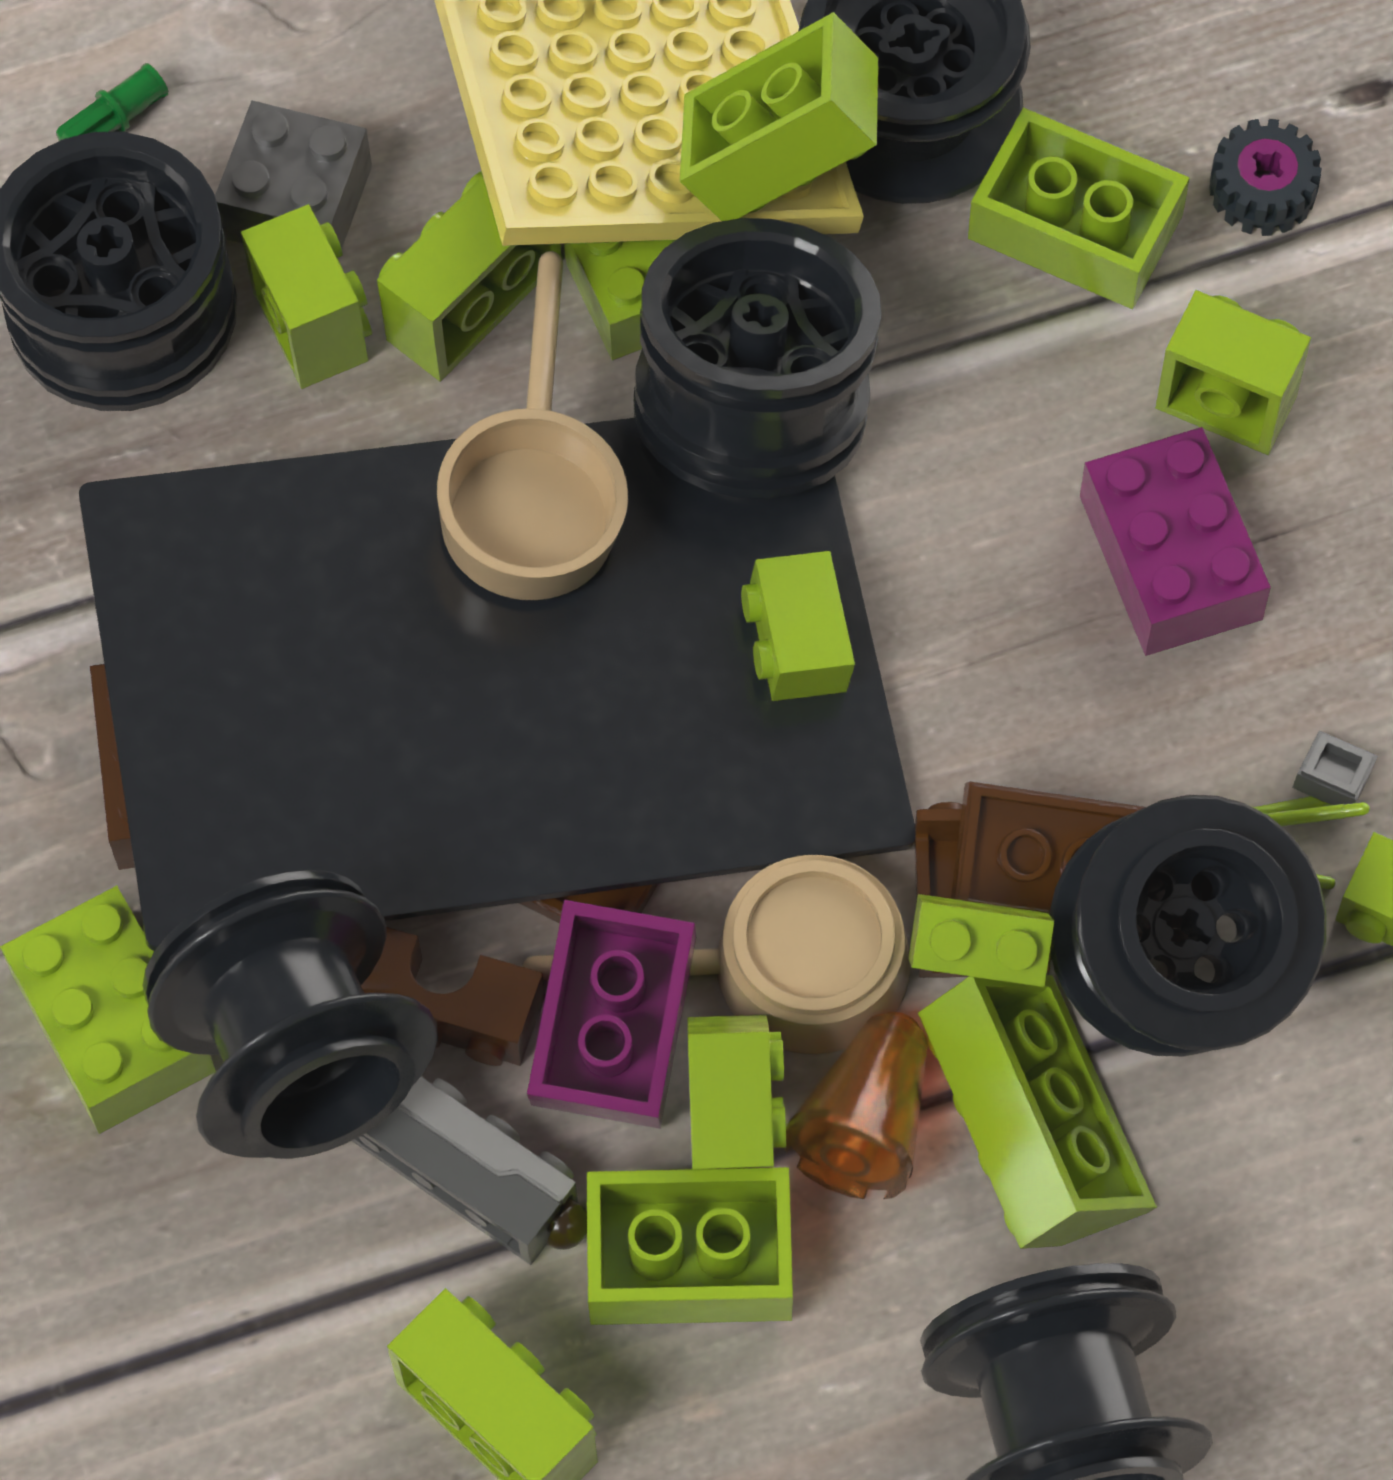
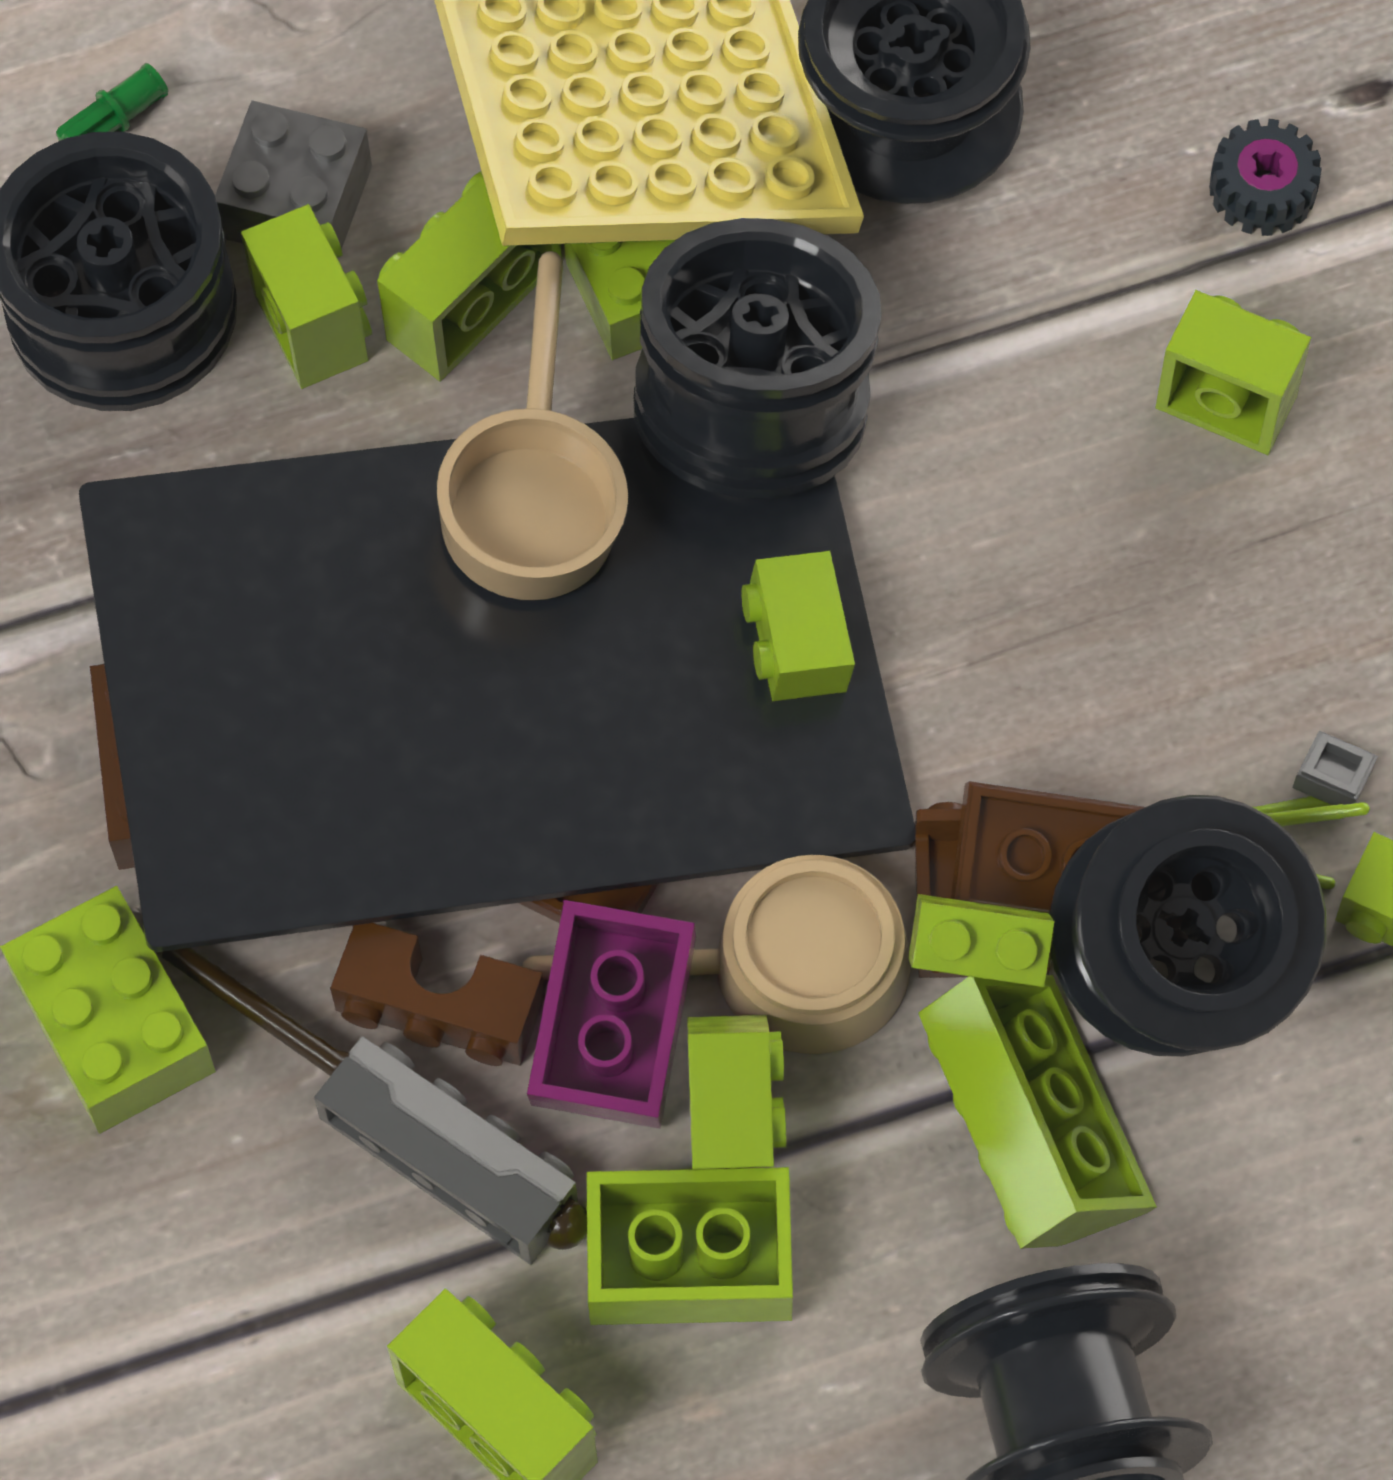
(279, 994): black wheel -> none
(780, 119): lime brick -> none
(865, 1111): clear orange cone -> none
(1077, 208): lime brick -> none
(1174, 541): magenta brick -> none

